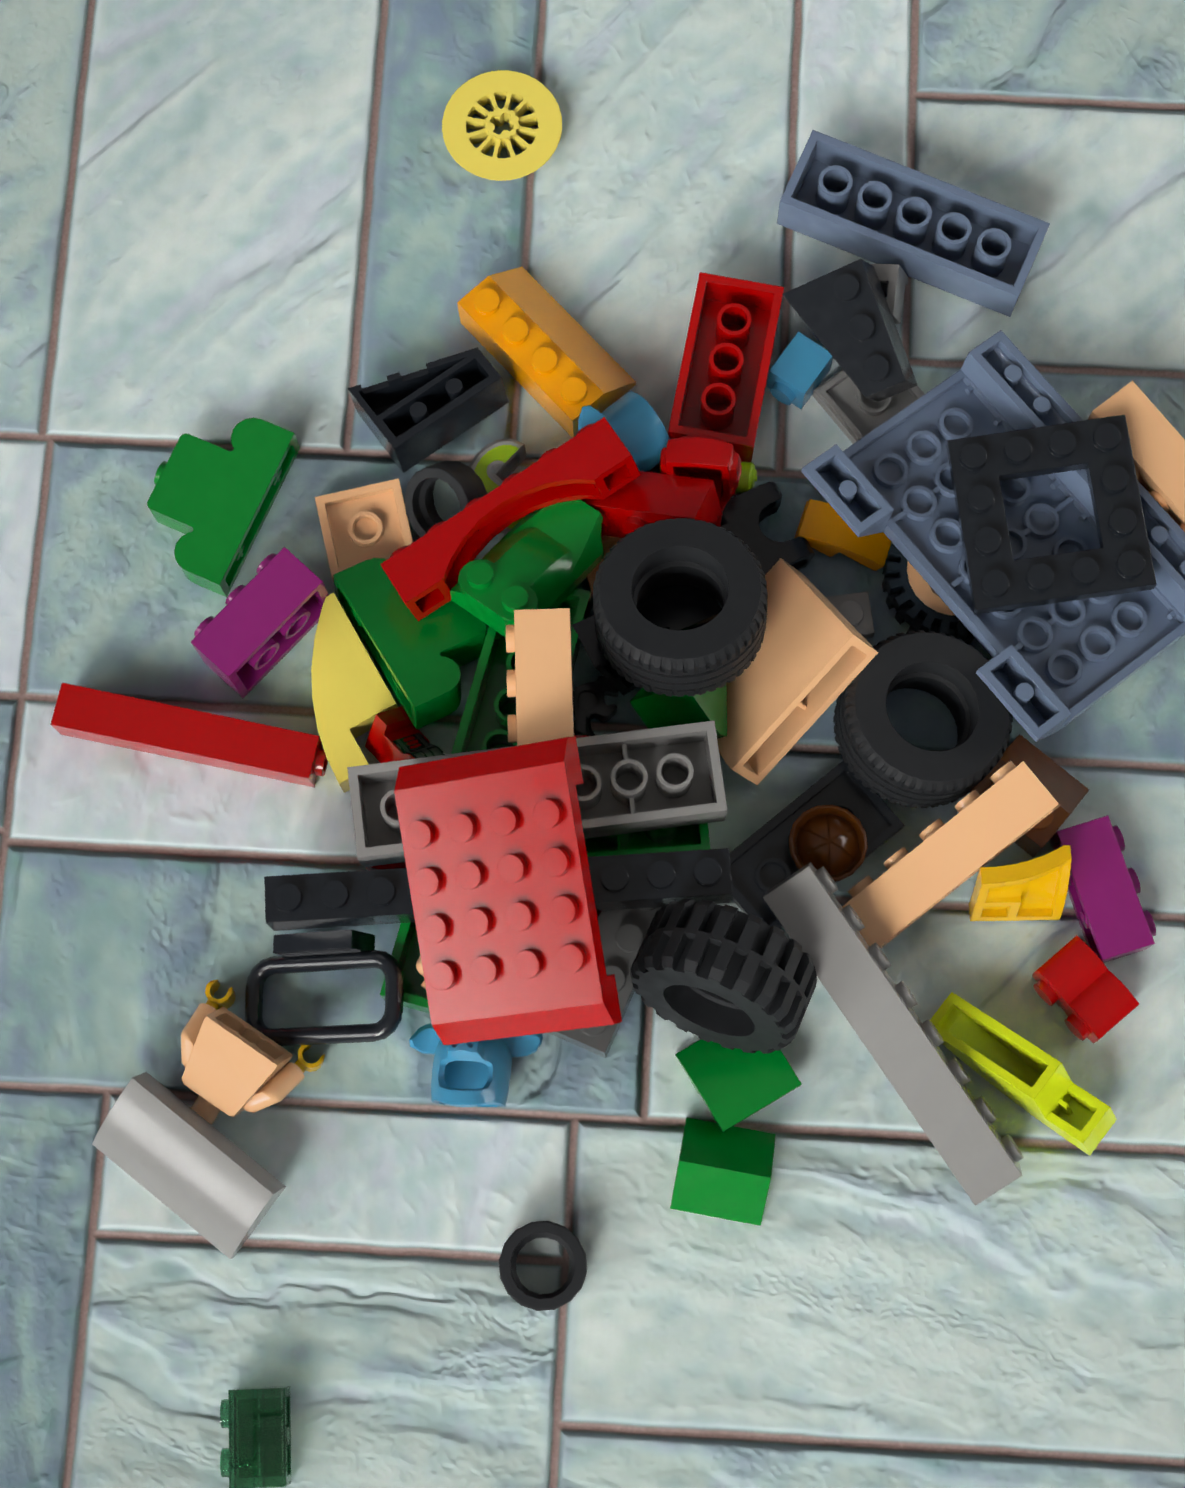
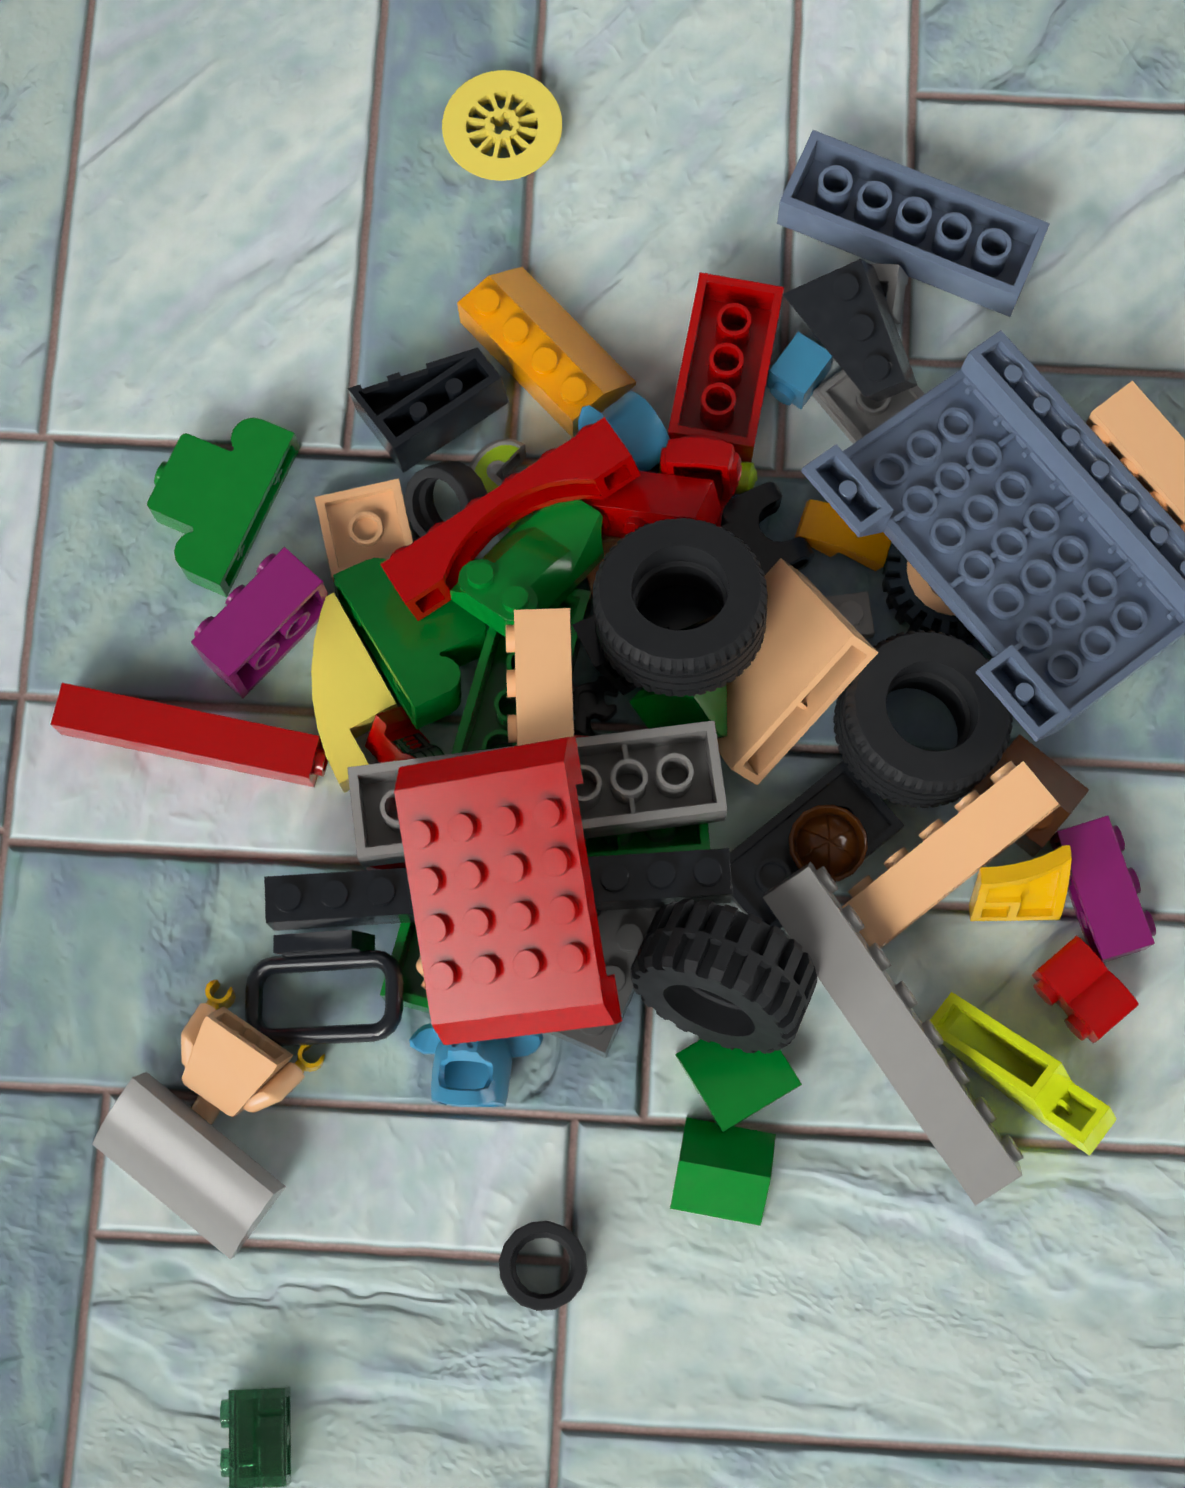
(1101, 448): black plate -> none

